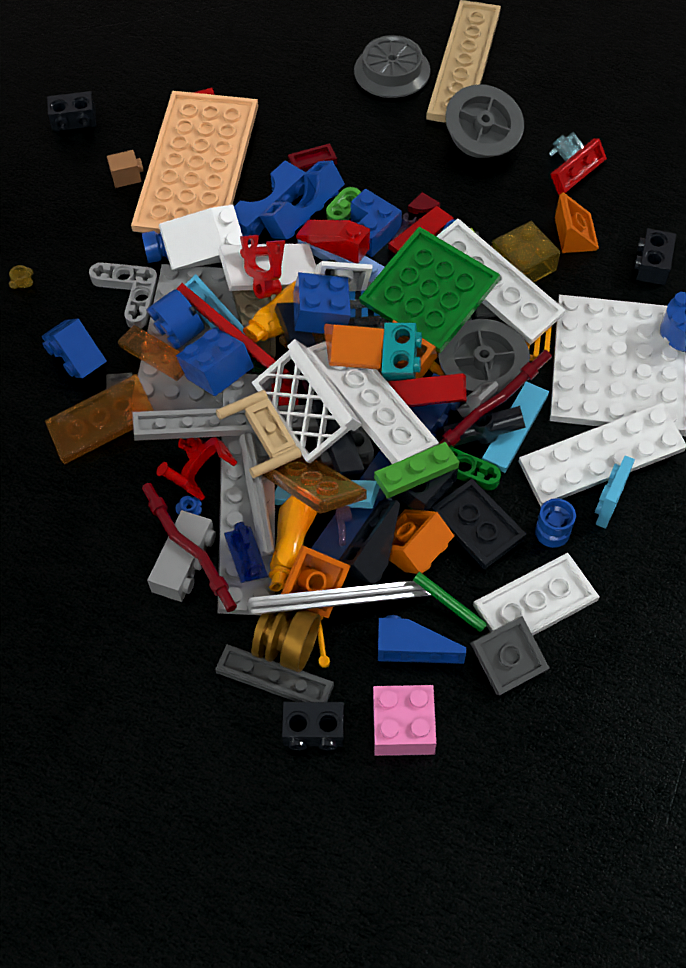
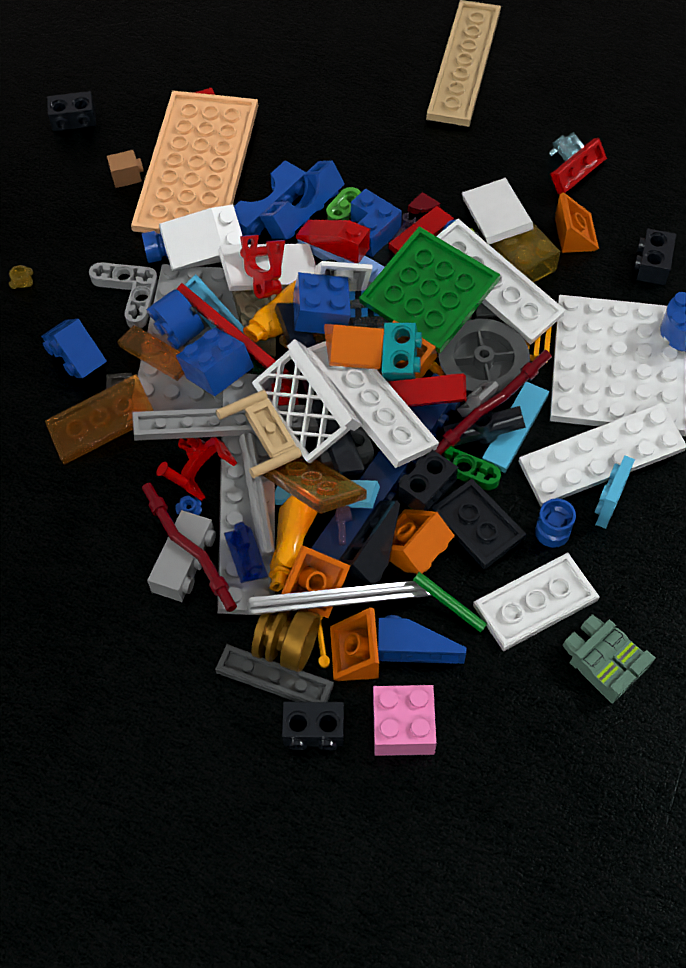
(308, 158): dark red tile -> none
(355, 647): none -> orange slope
(392, 67): dark grey piece -> none
(416, 470): bright green plate -> none
(484, 121): dark grey piece -> none
(497, 211): none -> white tile
(509, 655): dark grey plate -> none
(607, 658): none -> sand green hips

